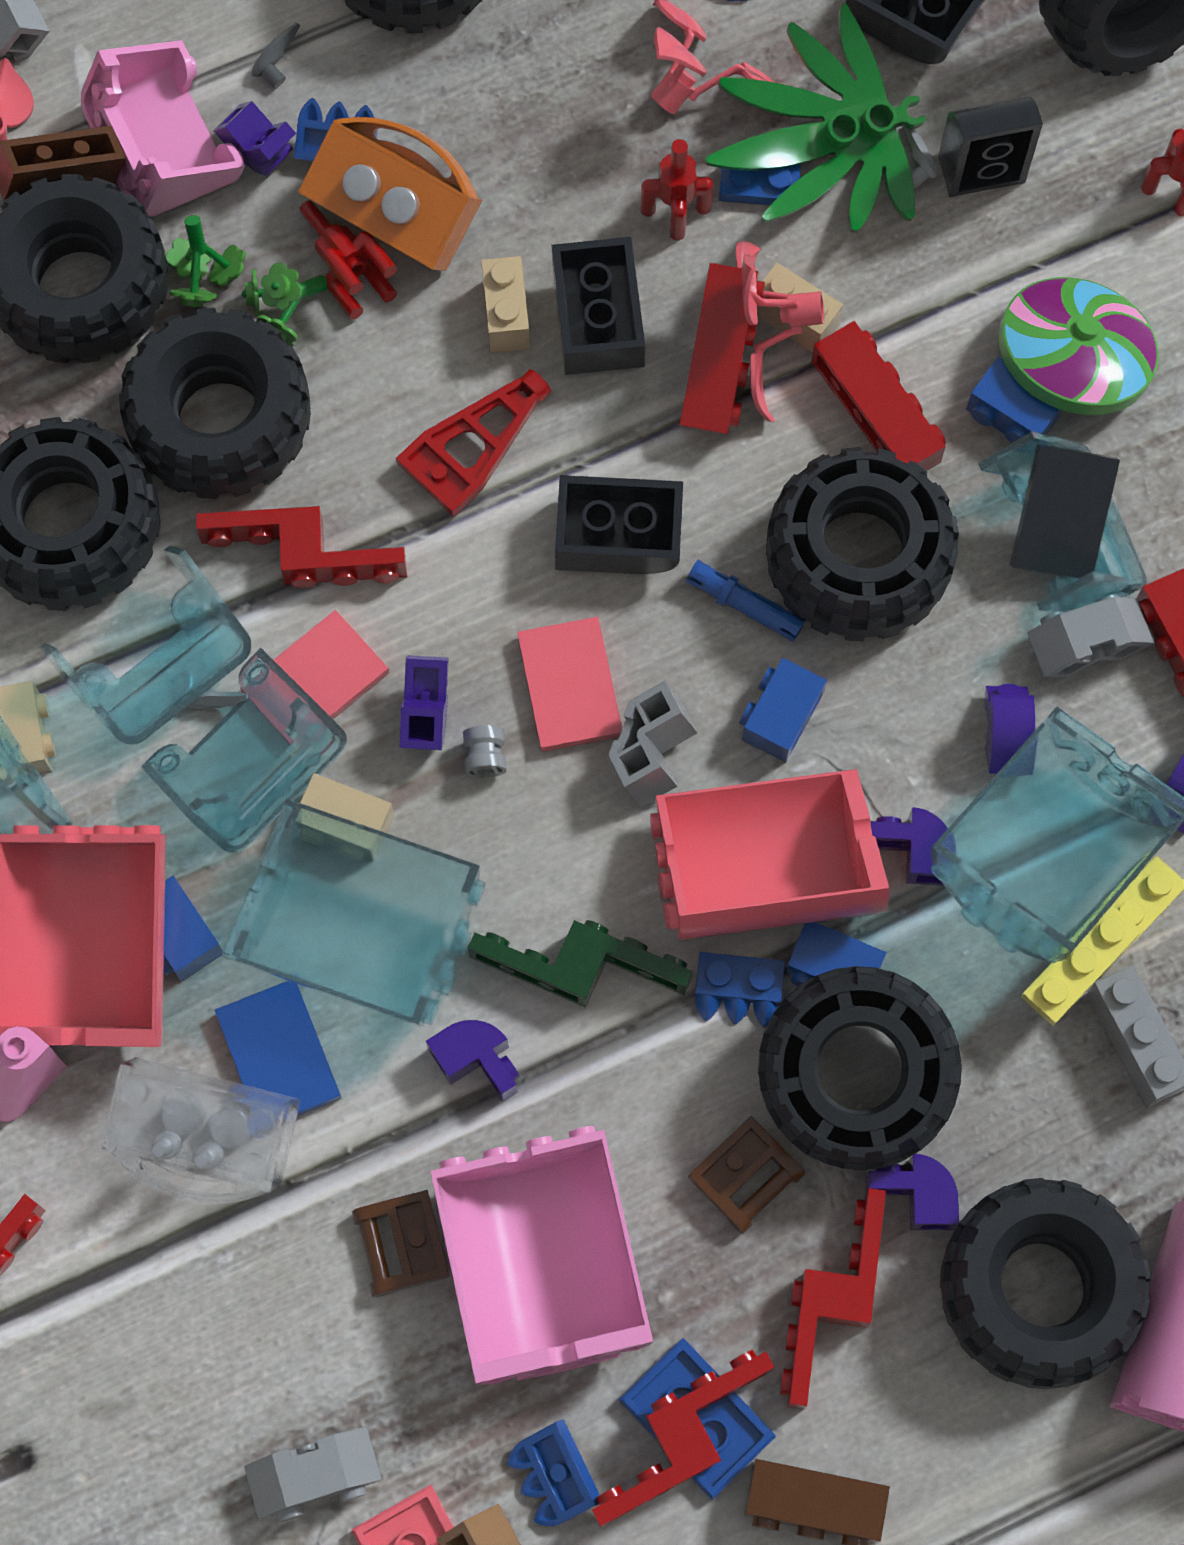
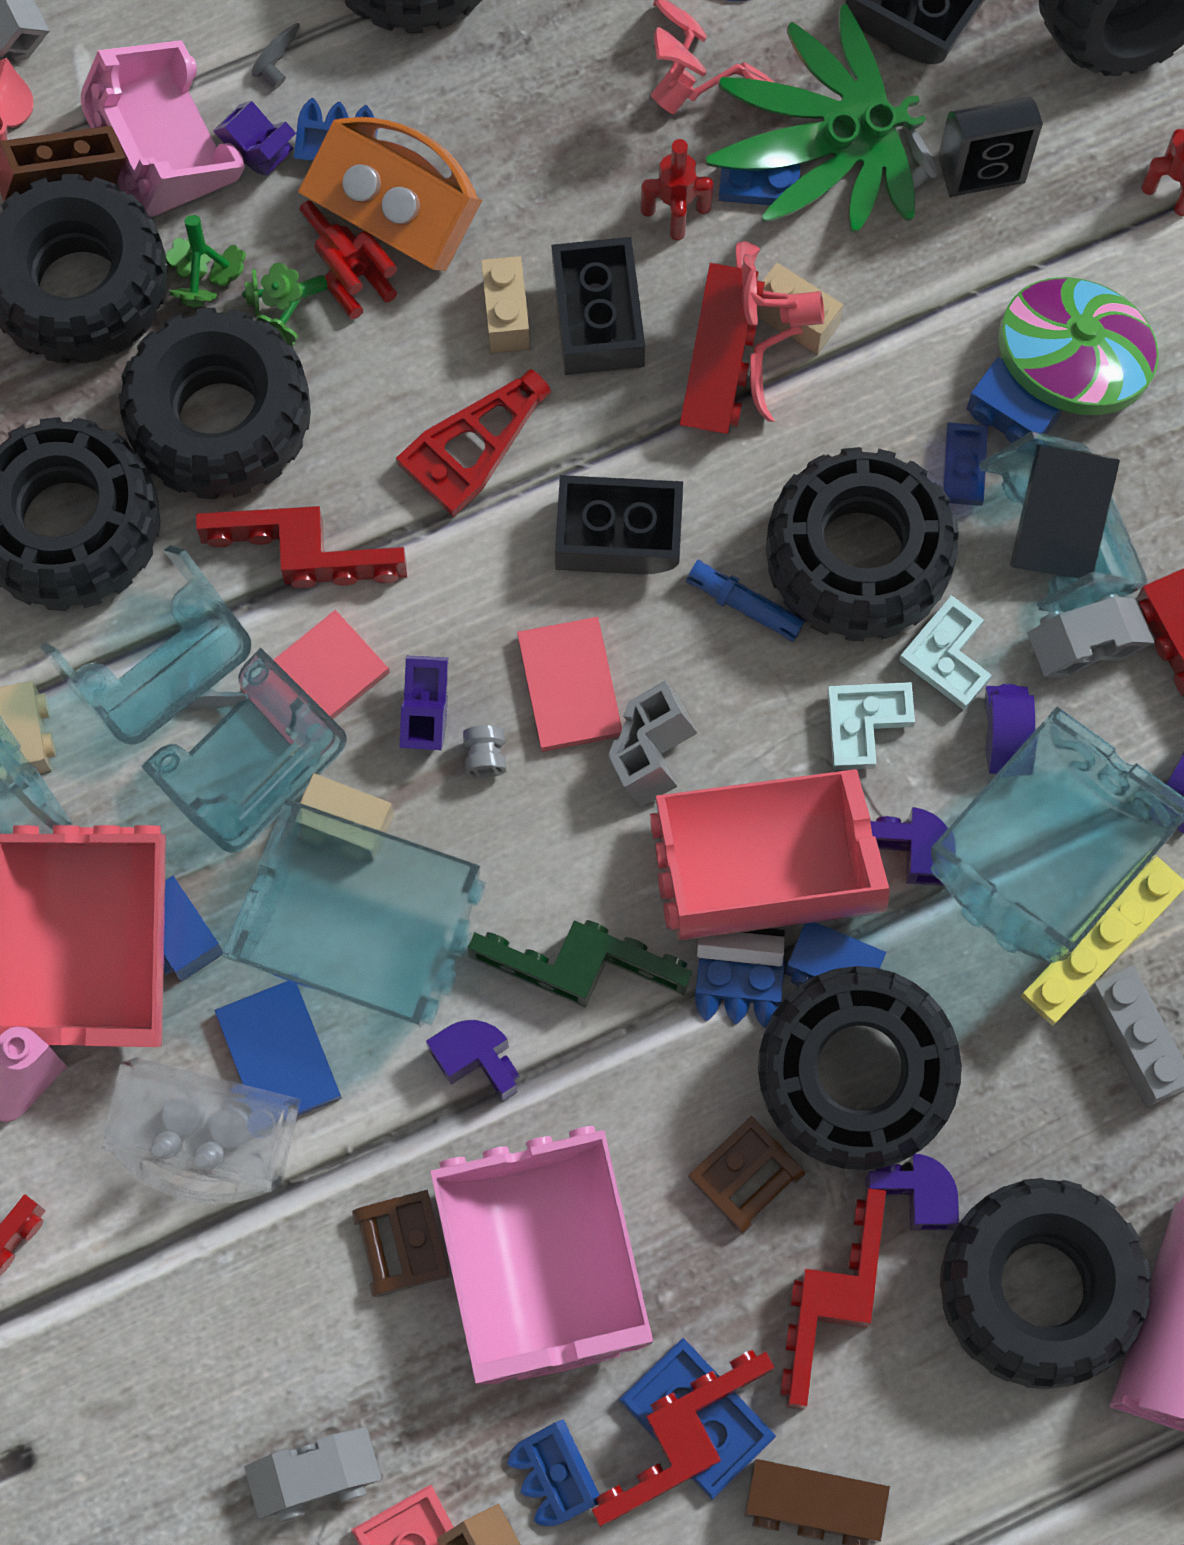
(752, 947): none -> white tile
(782, 709): blue brick -> none
(860, 710): none -> light aqua plate
(876, 398): red brick -> none
(938, 655): none -> light aqua plate
(961, 473): none -> clear blue plate

